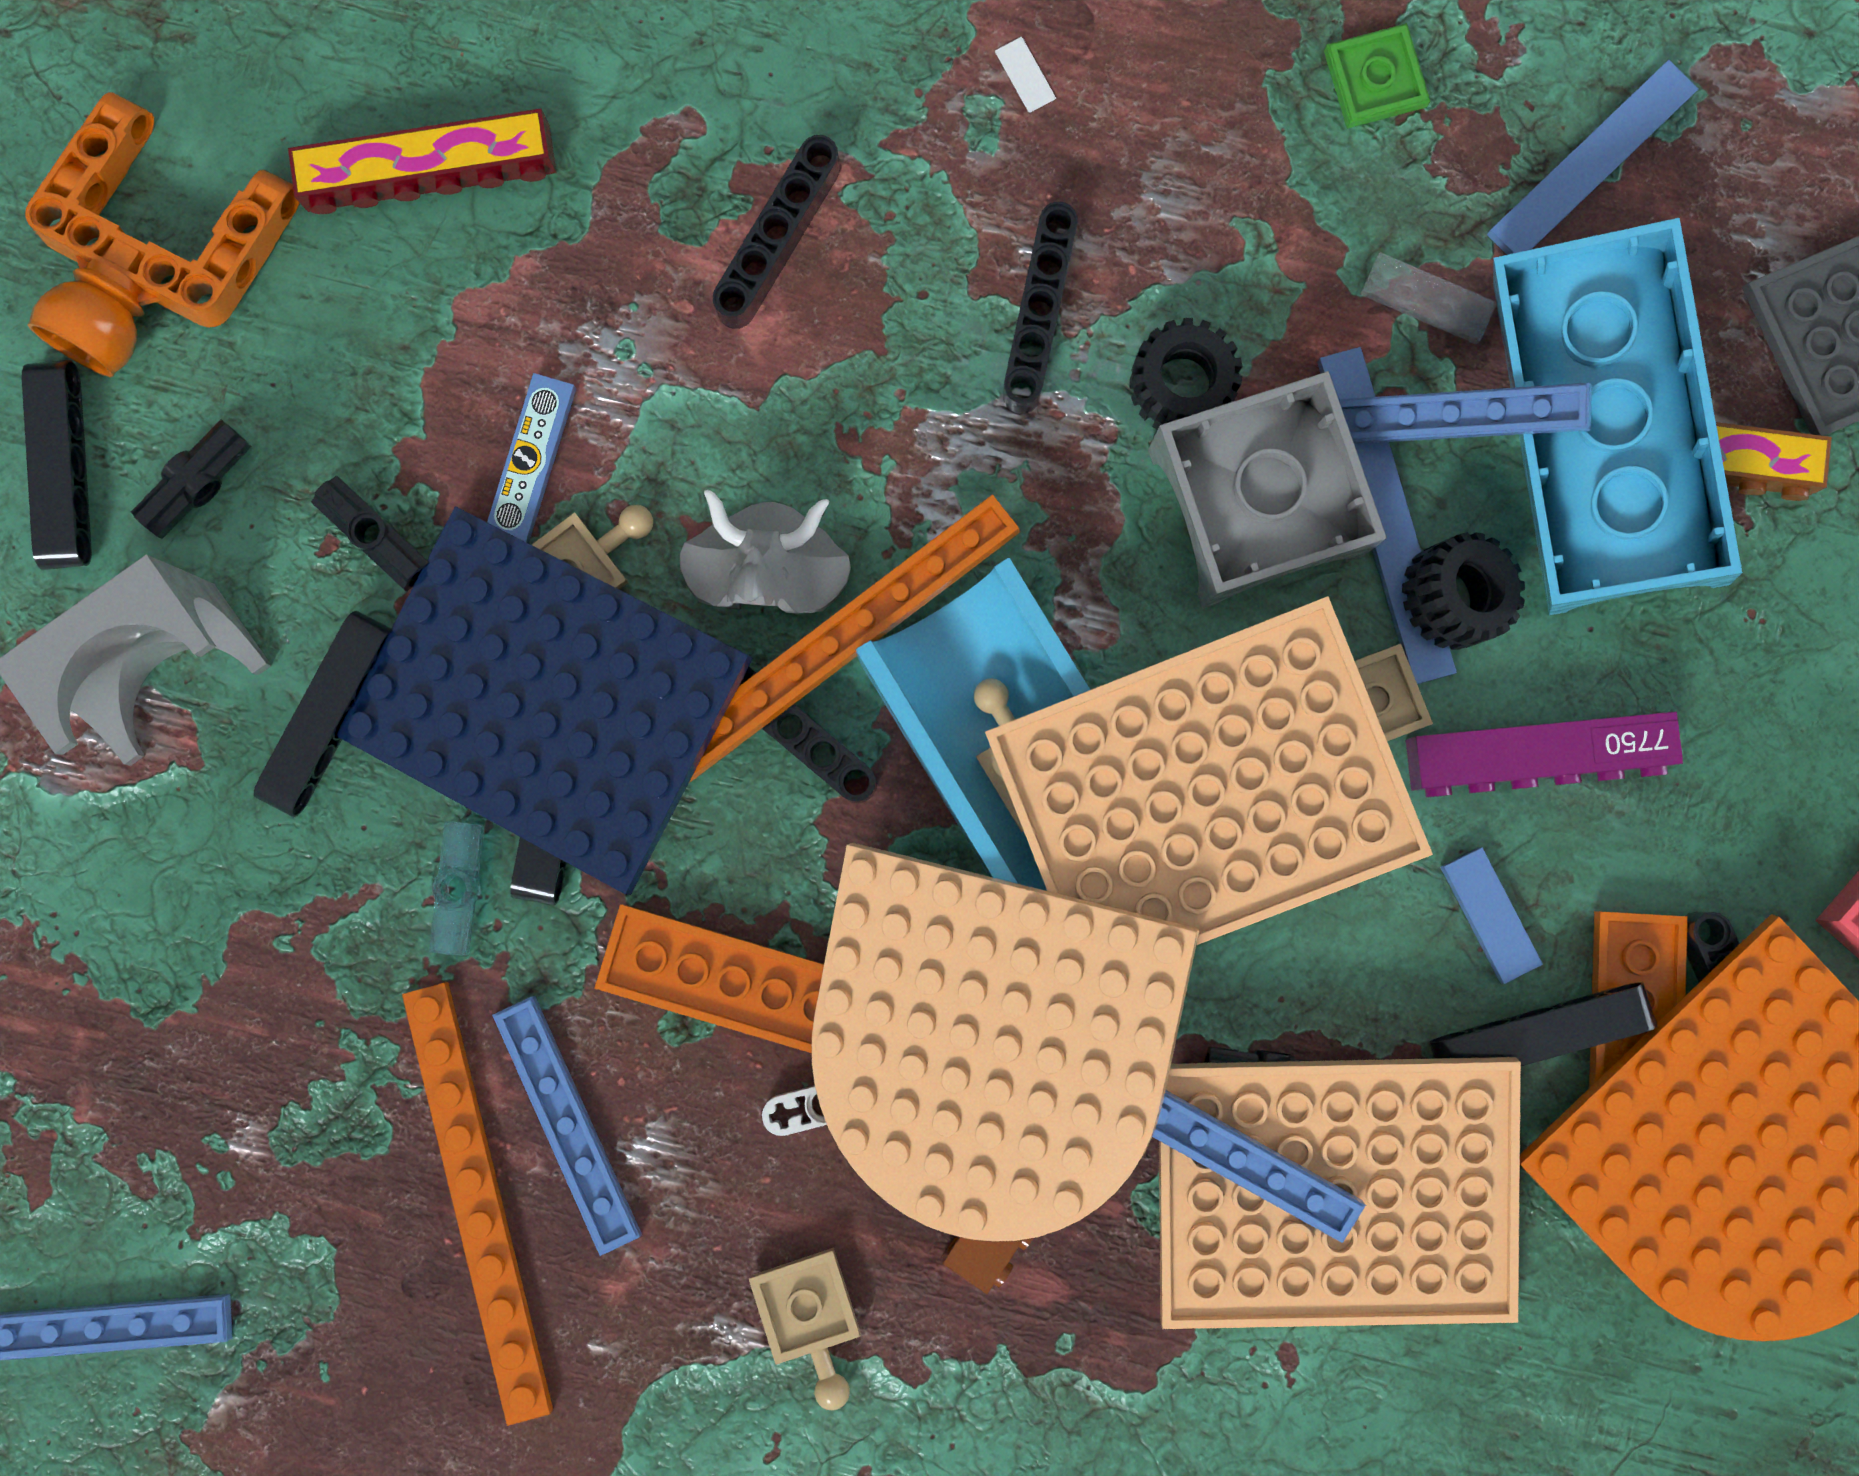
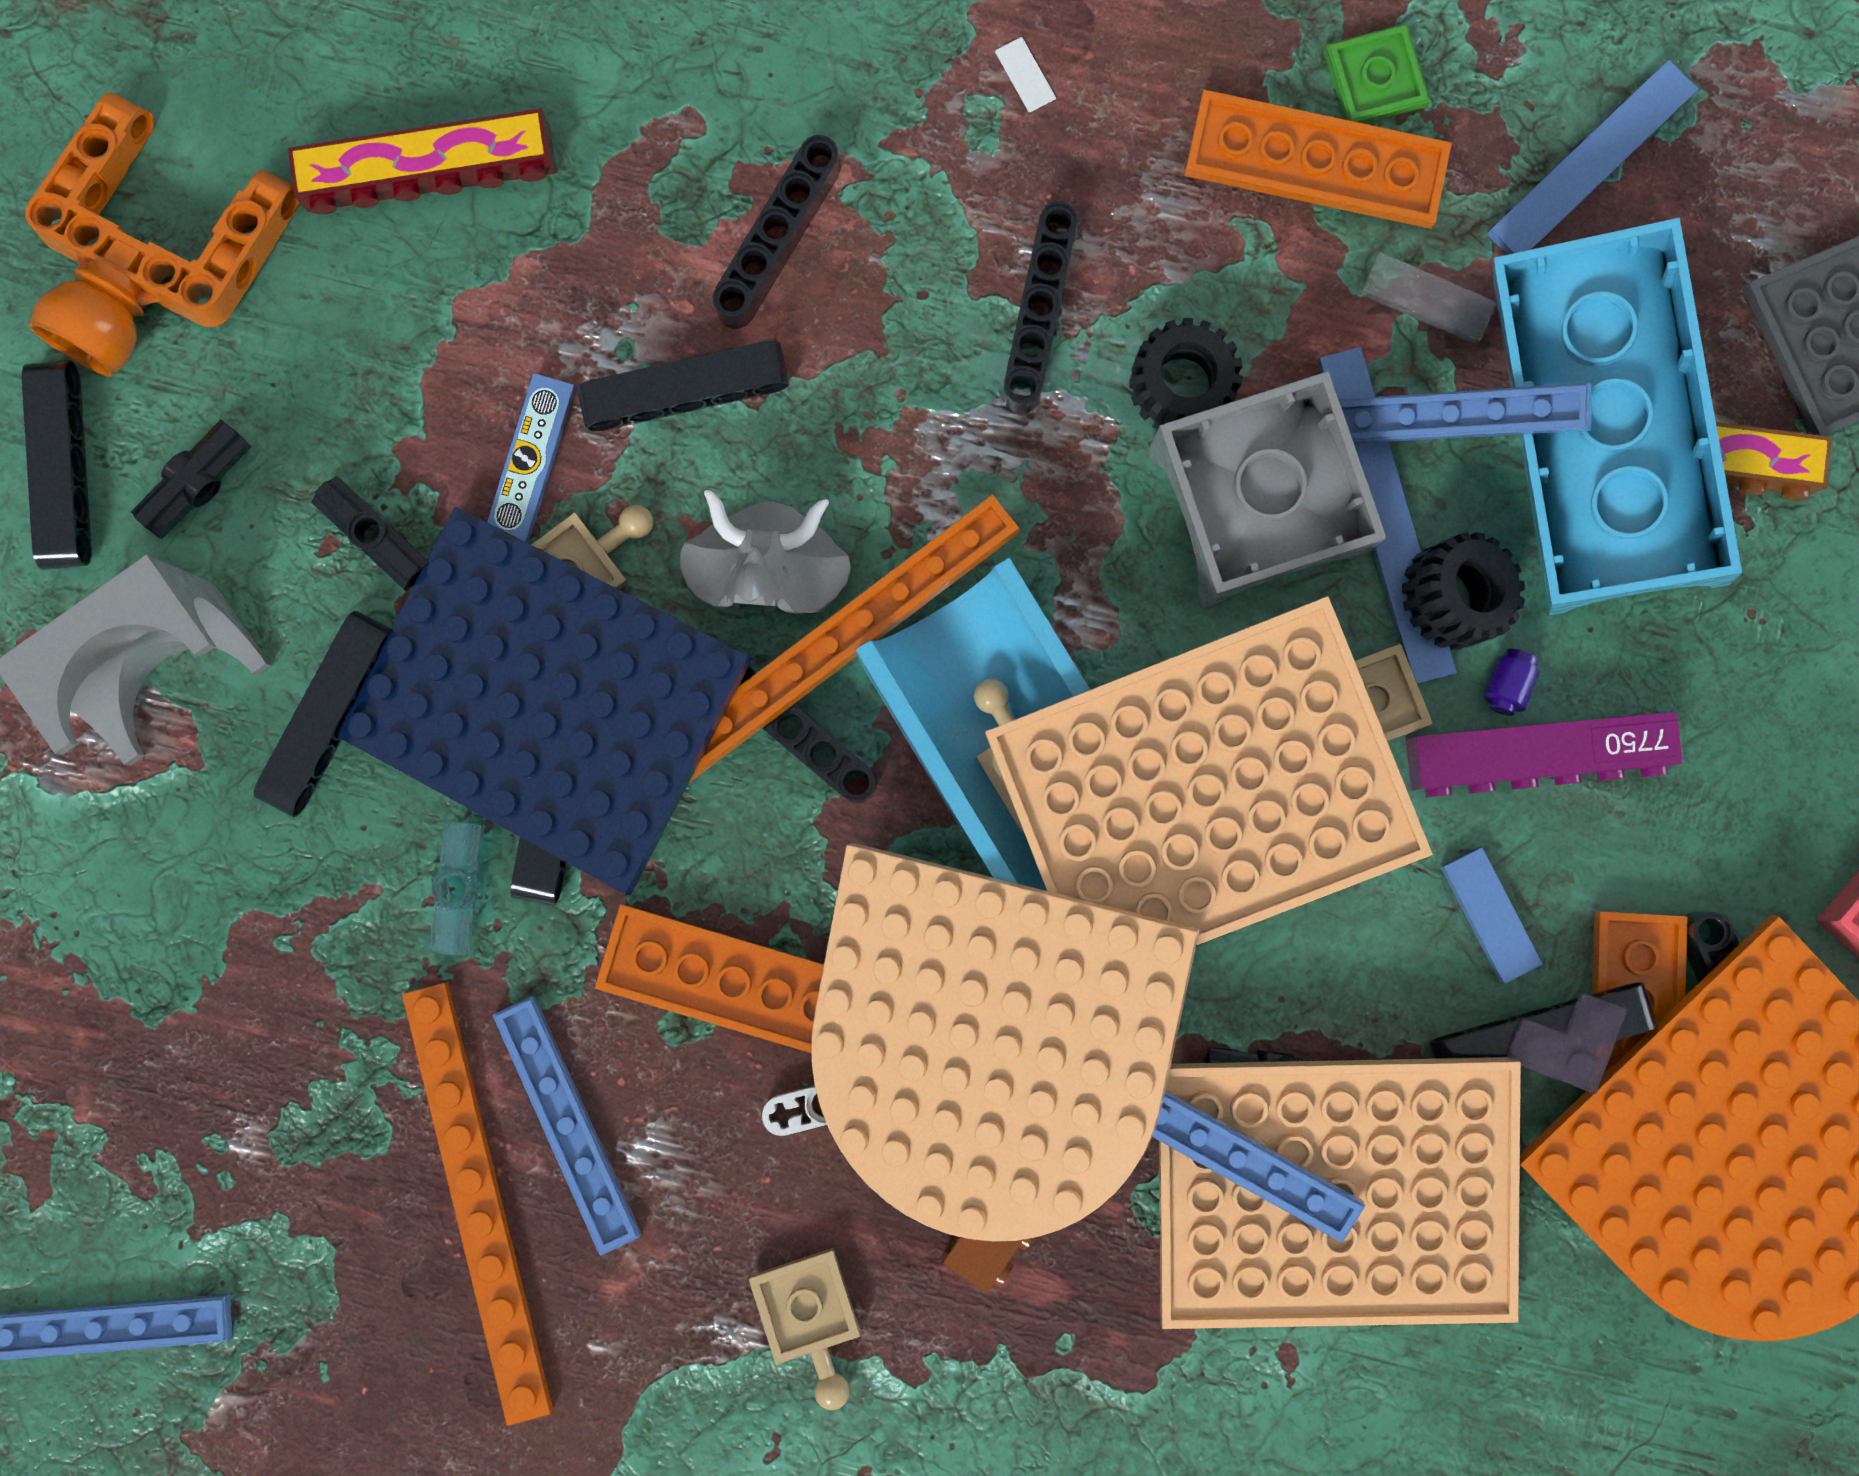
(683, 386): none -> black beam
(1318, 159): none -> orange plate
(1512, 682): none -> dark purple brick
(1580, 1052): none -> clear purple plate

